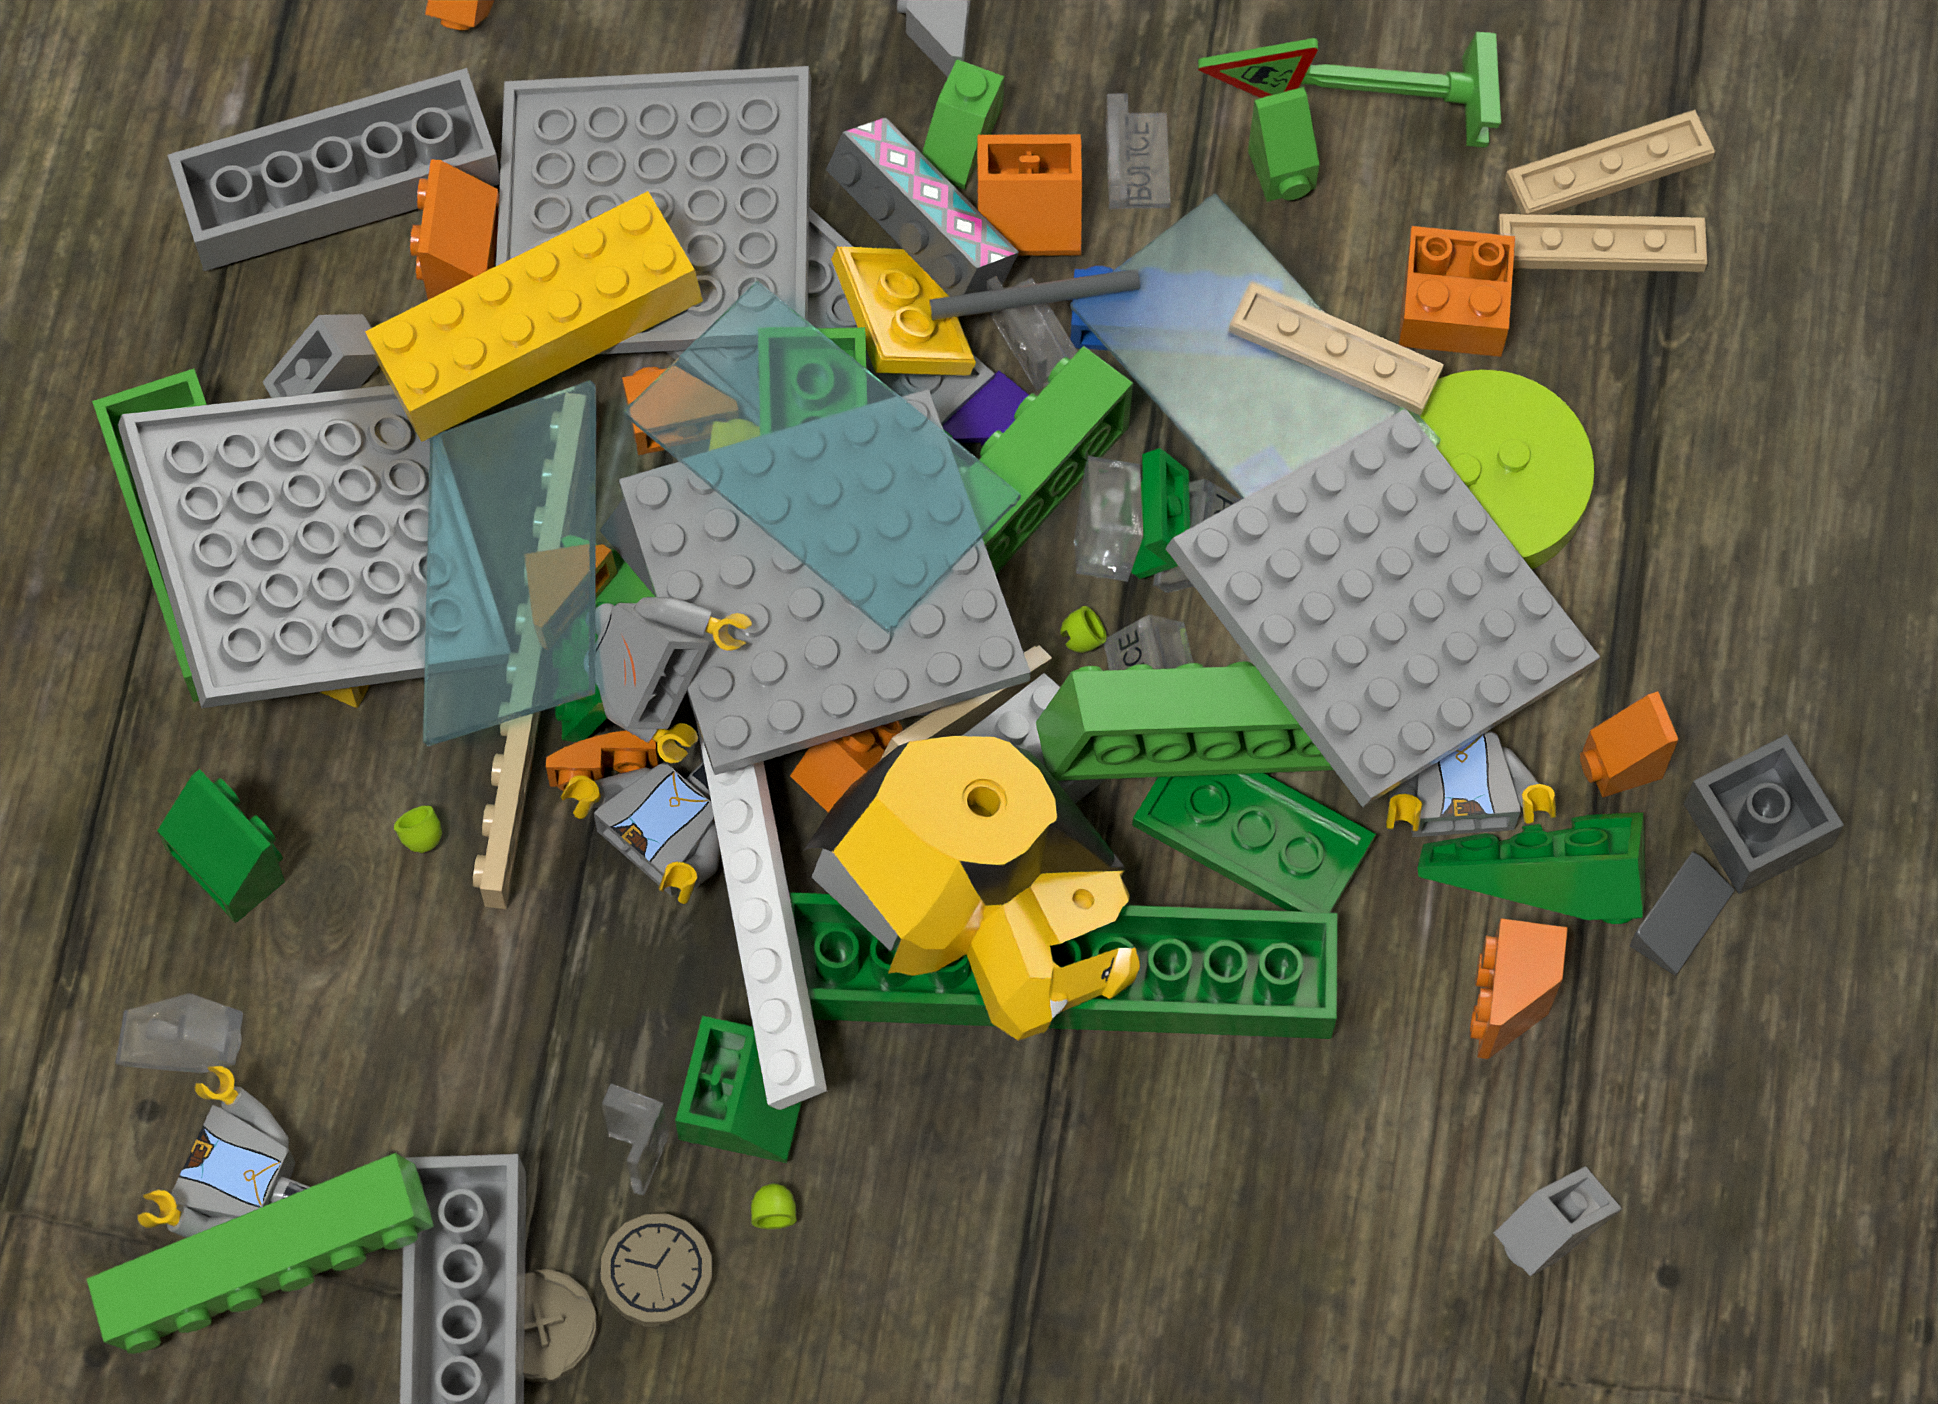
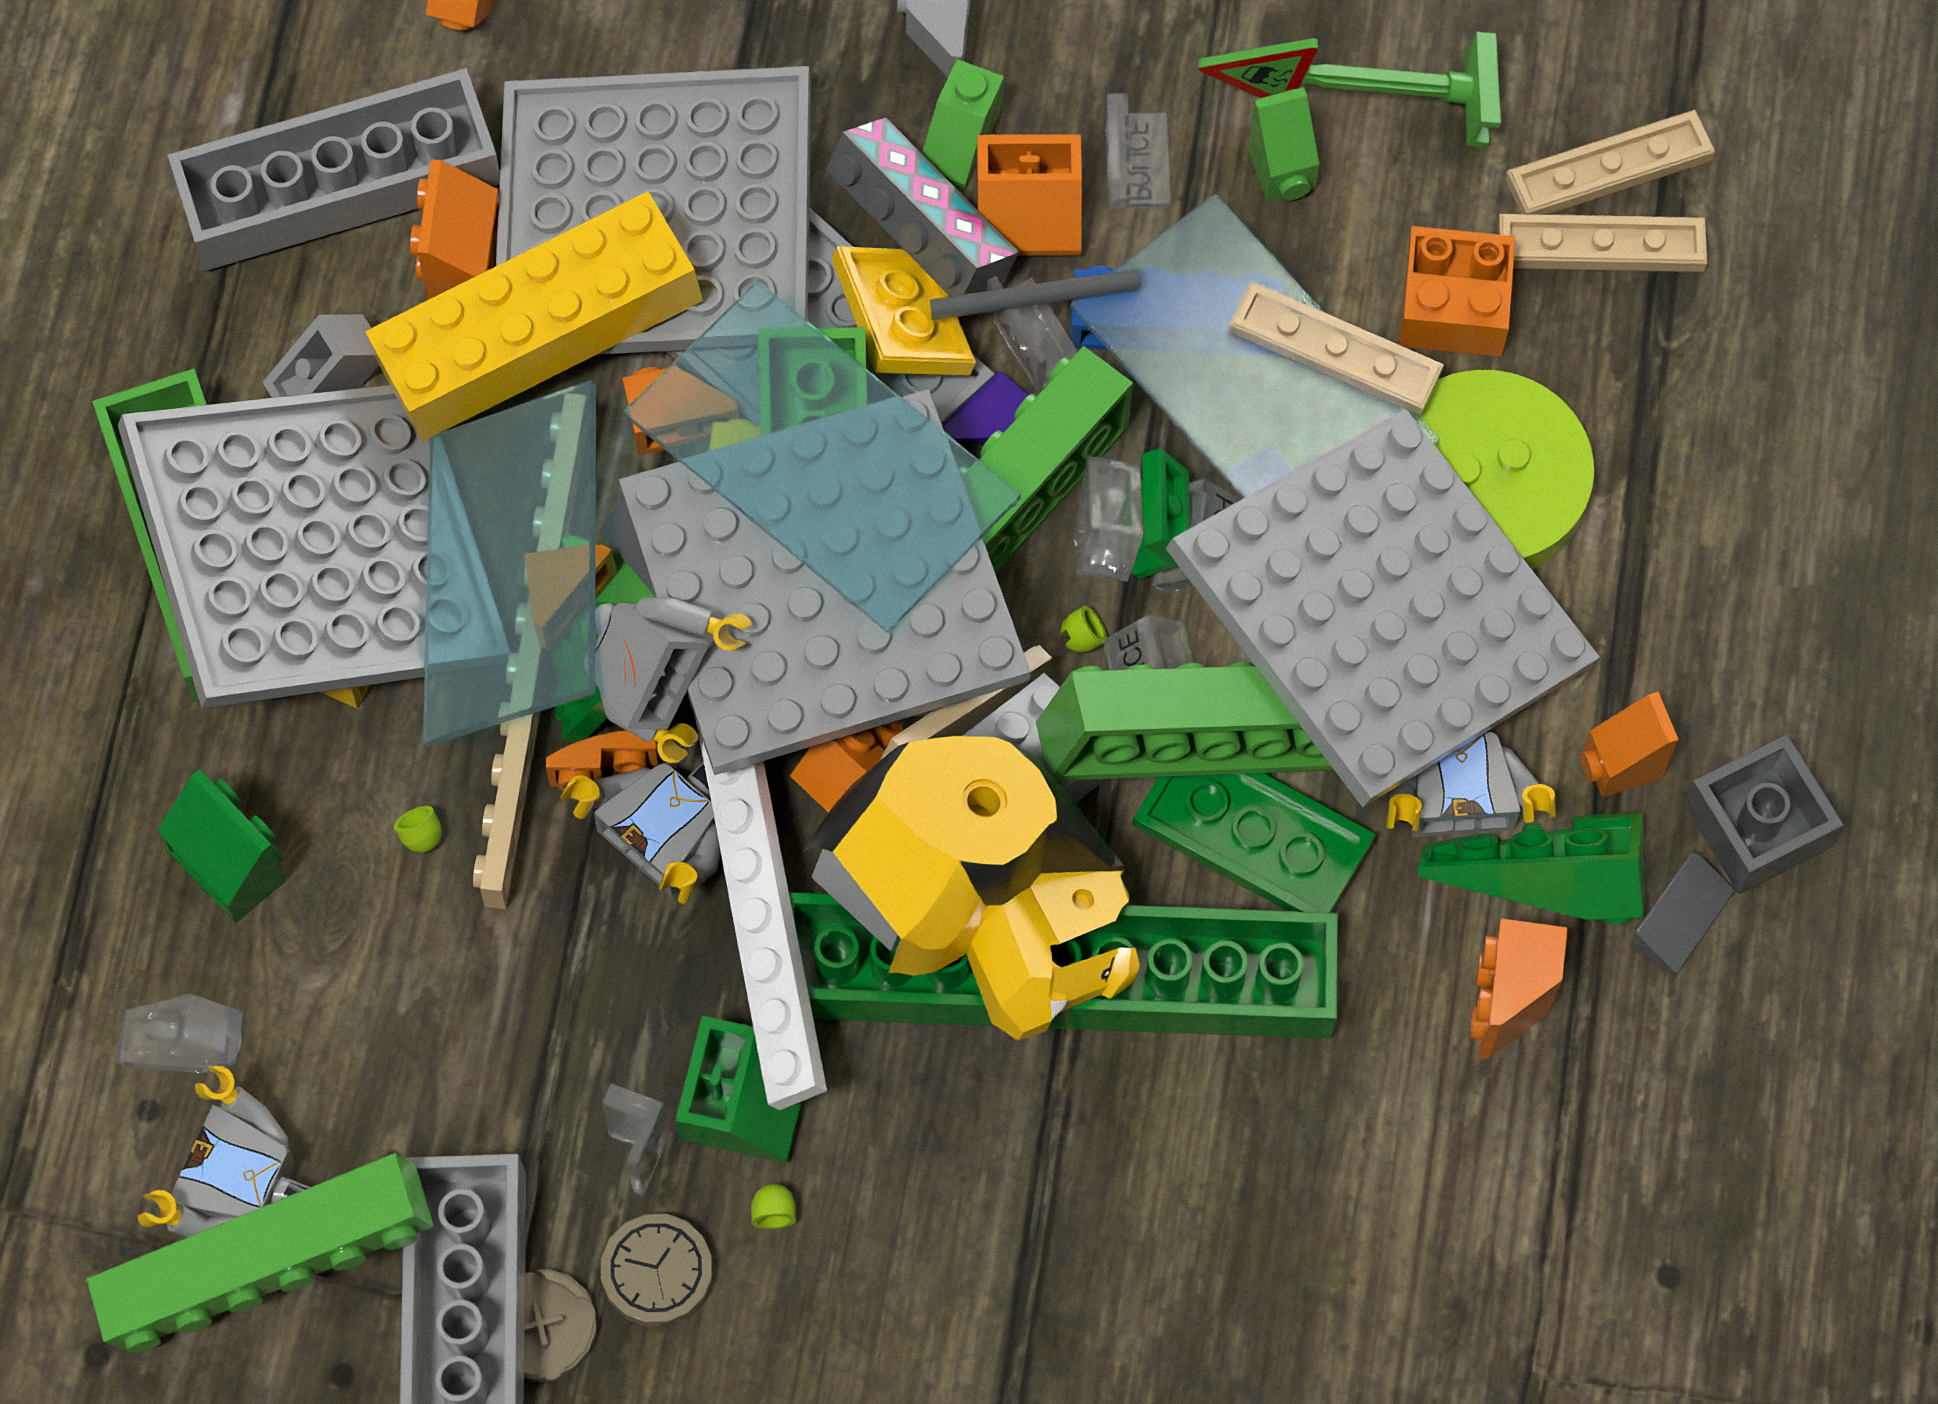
(1556, 1220): light grey slope -> none

